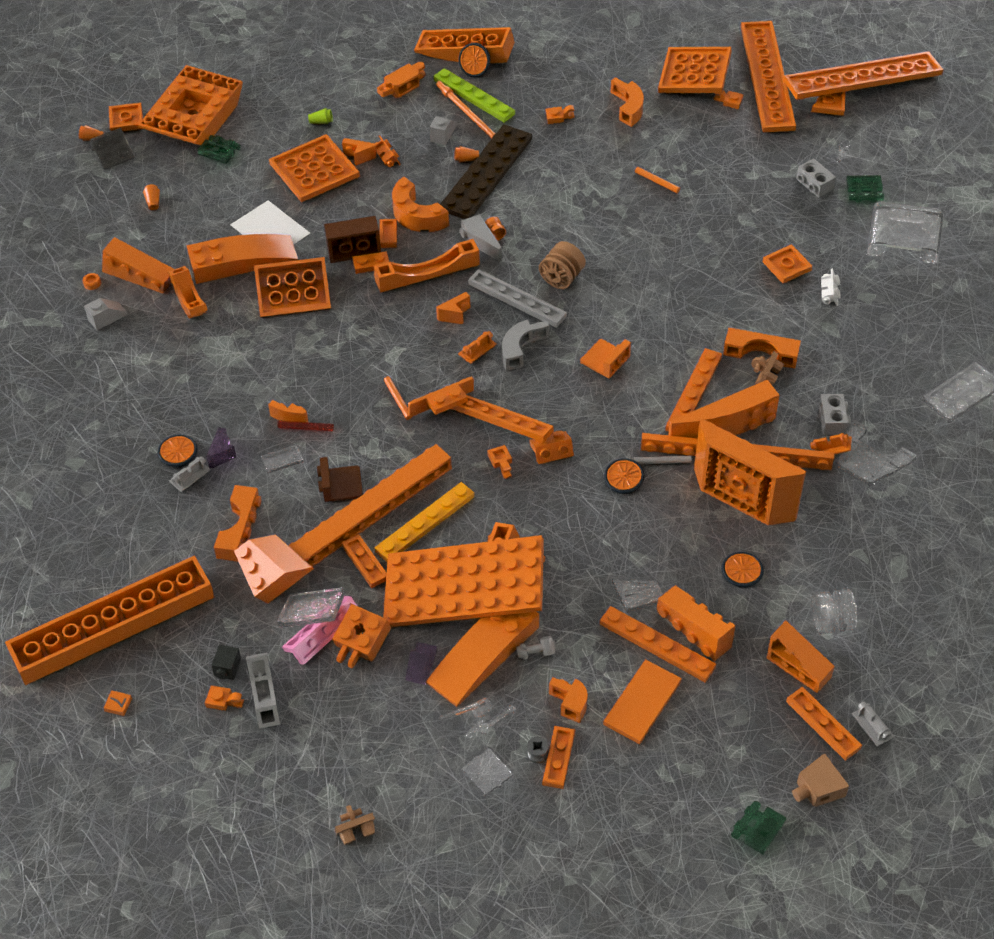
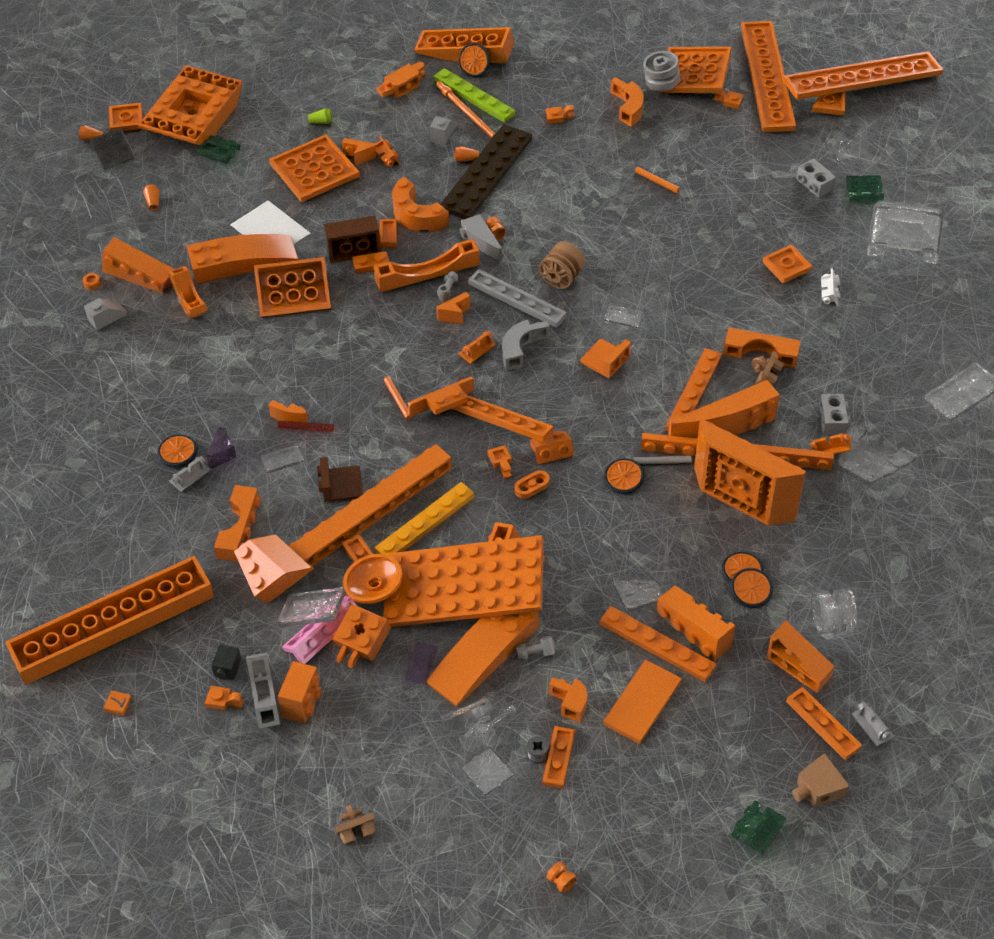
(299, 692): none -> orange brick
(372, 578): none -> orange dish
(444, 290): none -> light grey bar
(531, 485): none -> orange plate
(561, 877): none -> orange wheel
(623, 316): none -> clear tile
(661, 71): none -> light grey wheel
(751, 587): none -> orange wheel

